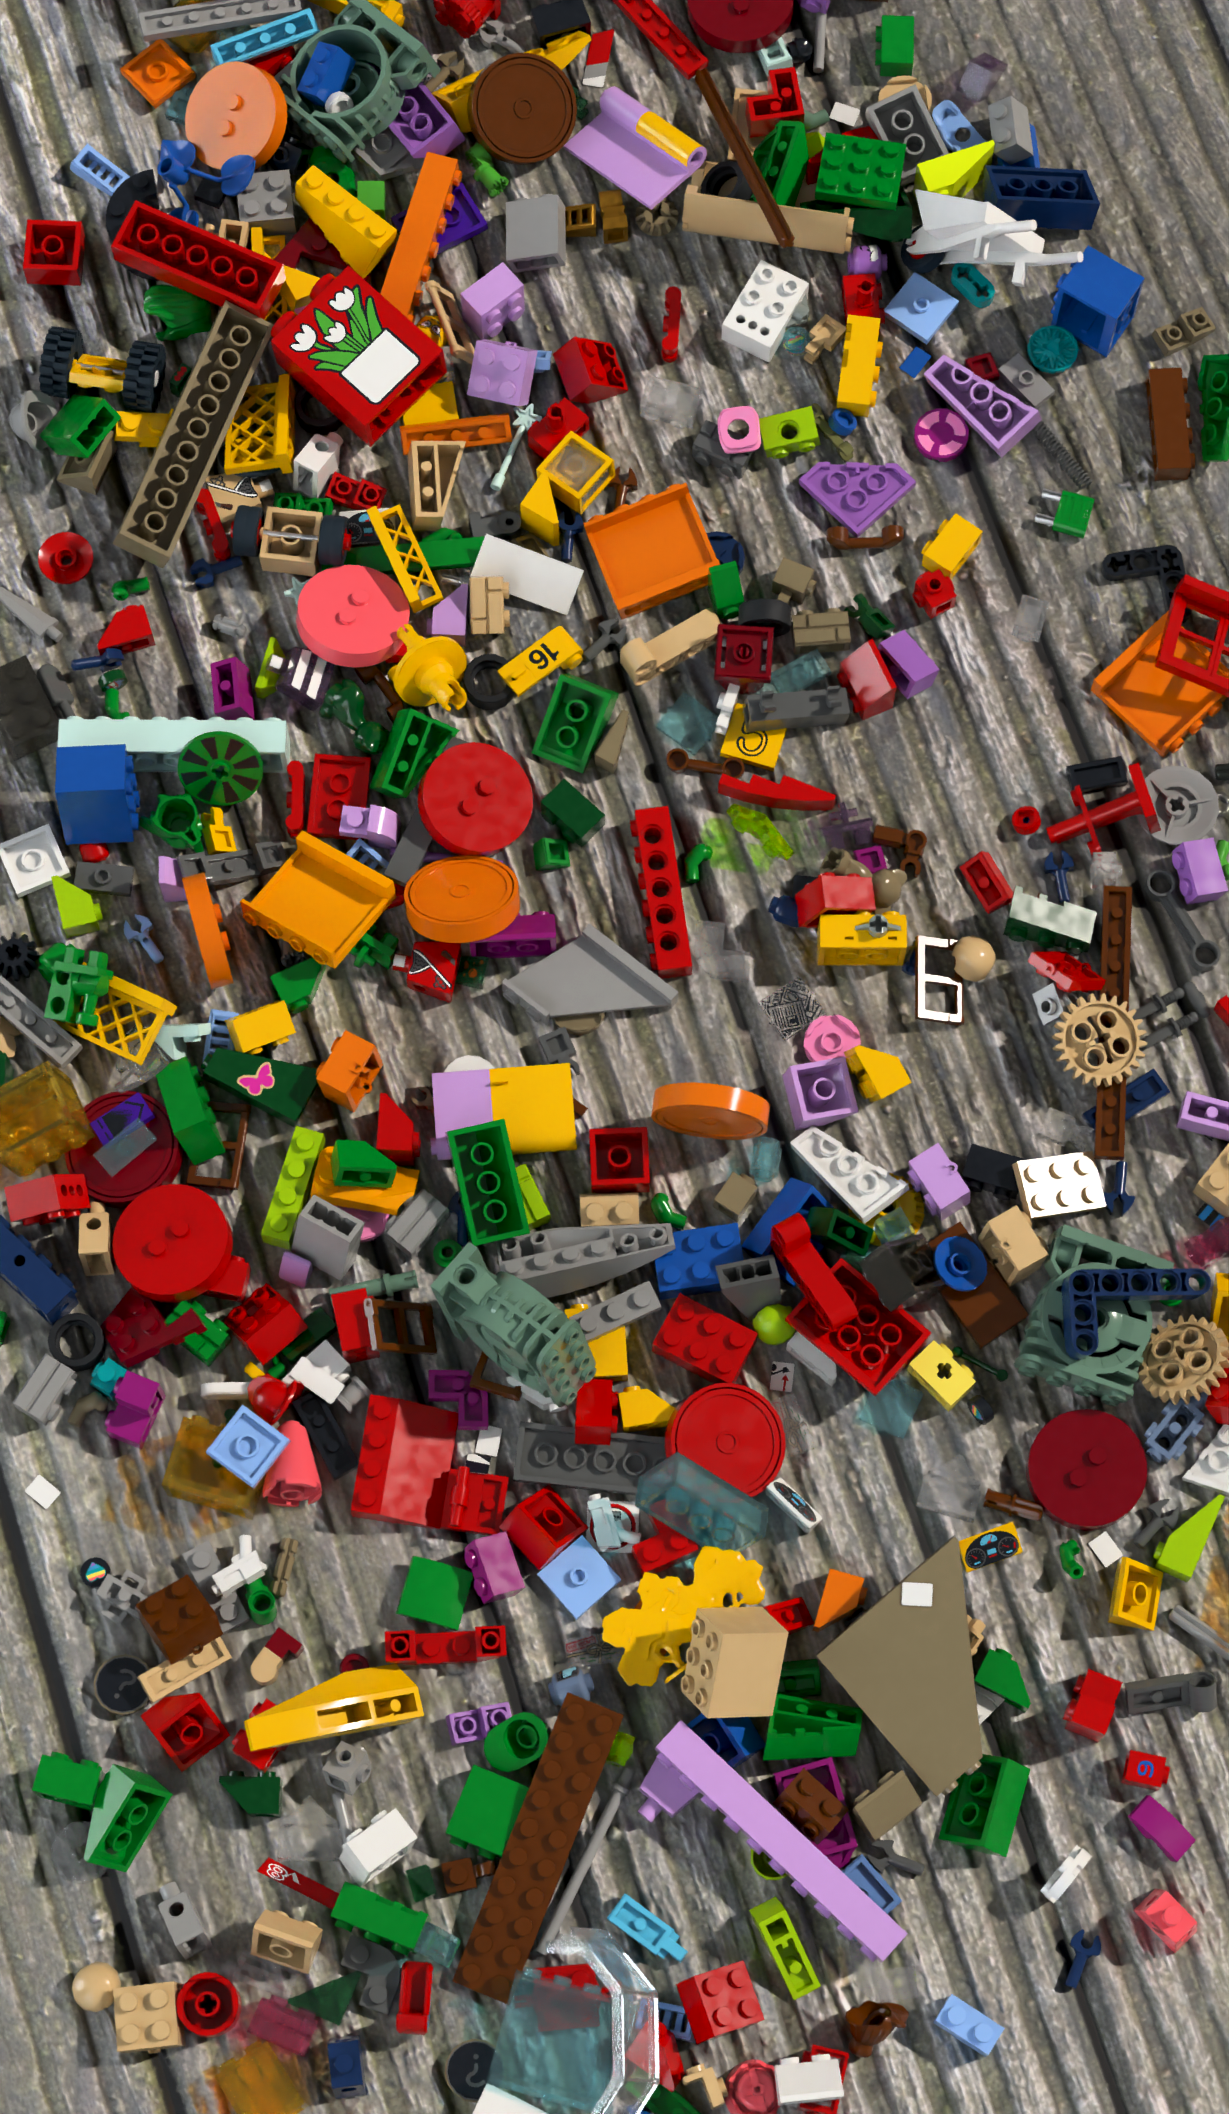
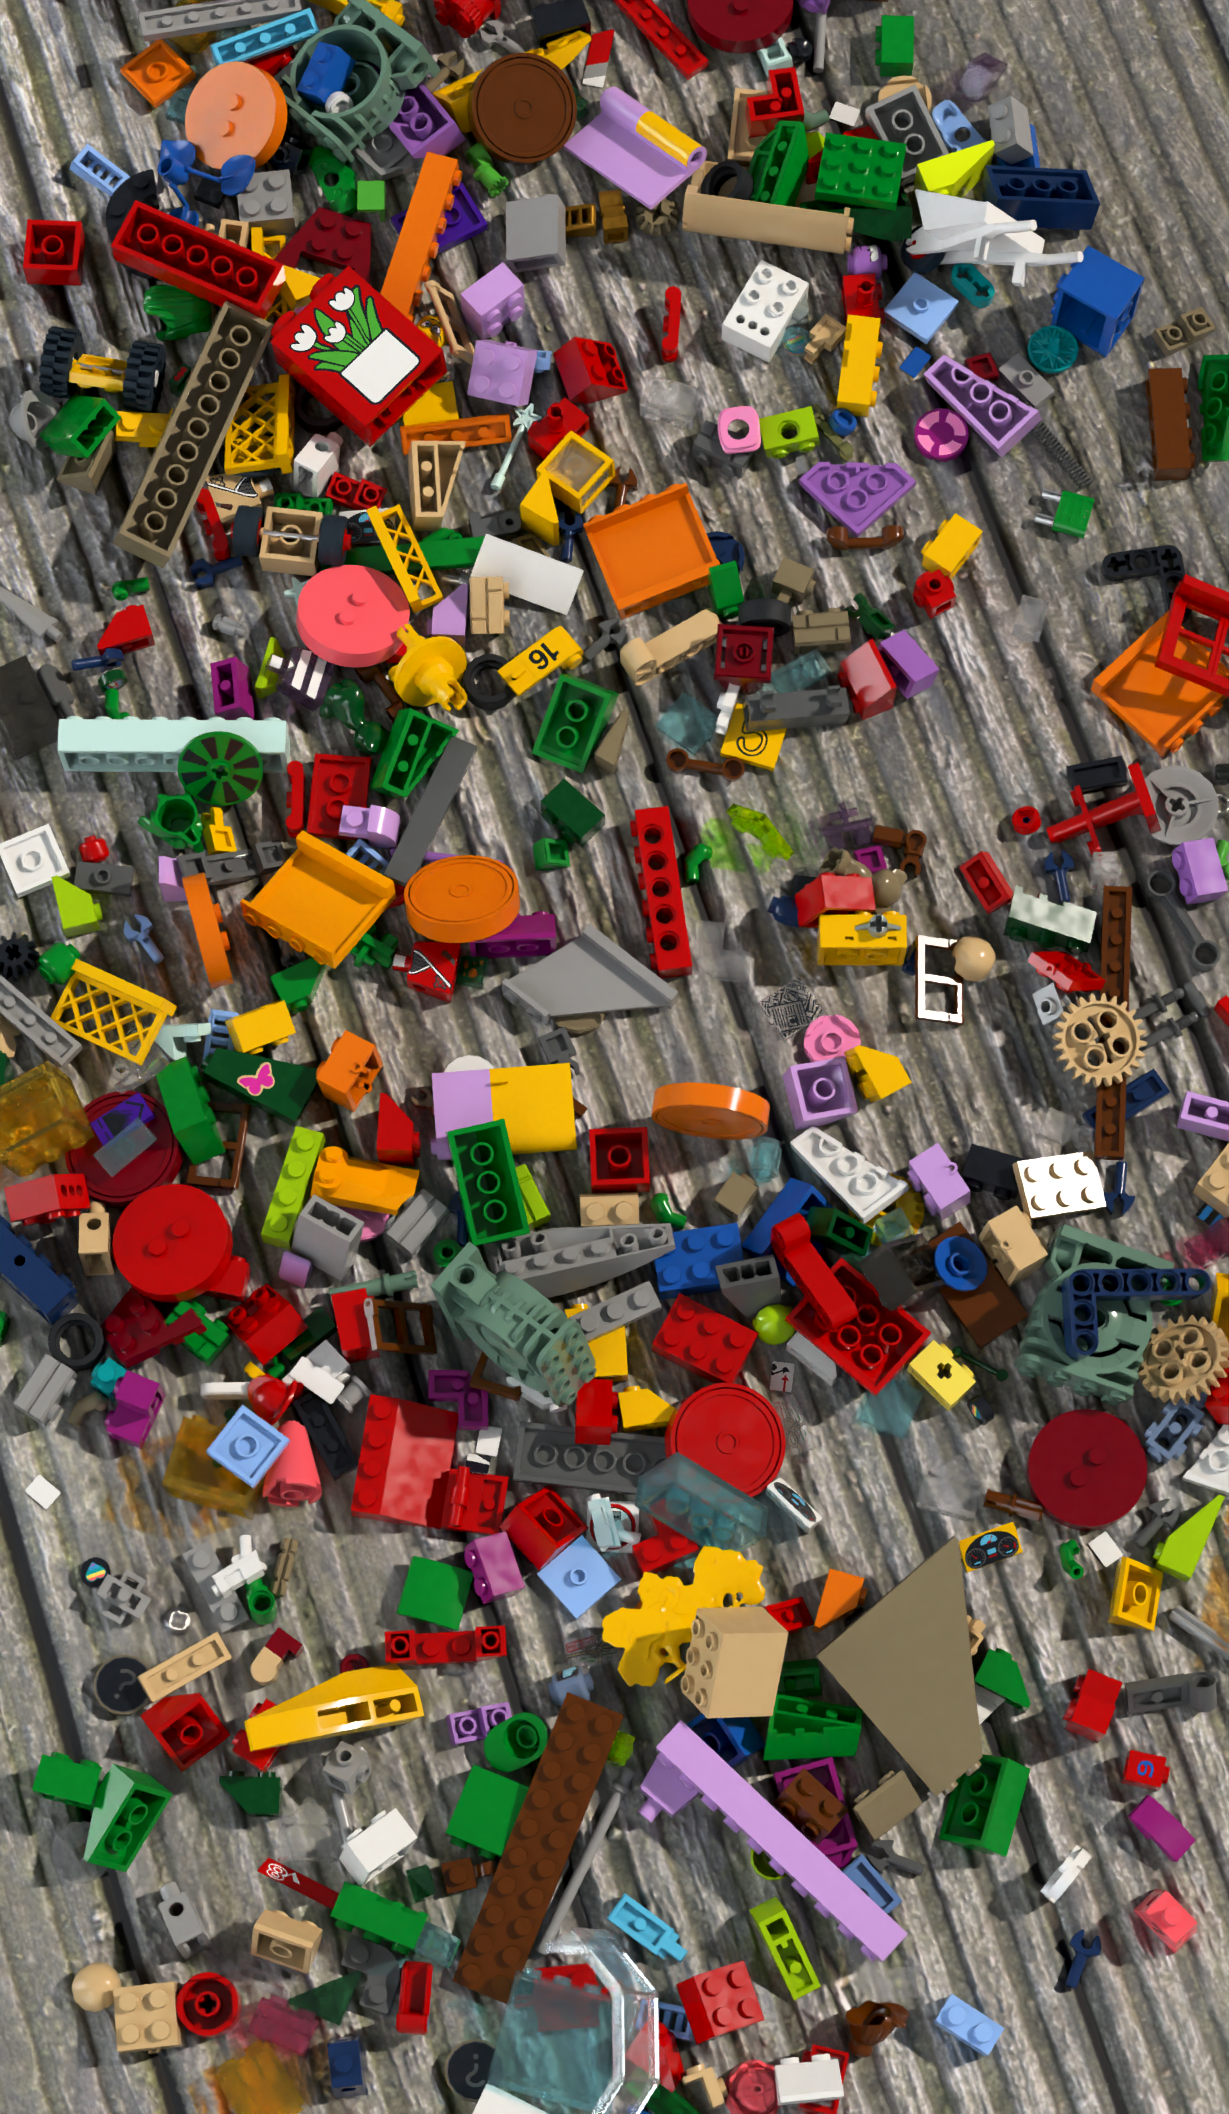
(62, 547): red dish -> none
(77, 980): green hips -> none
(96, 794): blue container -> none
(179, 1619): reddish brown brick -> none
(346, 222): yellow wedge -> none
(361, 1165): green slope -> none
(475, 799): red brick -> none
(744, 159): reddish brown axle -> none
(789, 794): red slope -> none
(917, 1594): white sticker -> none

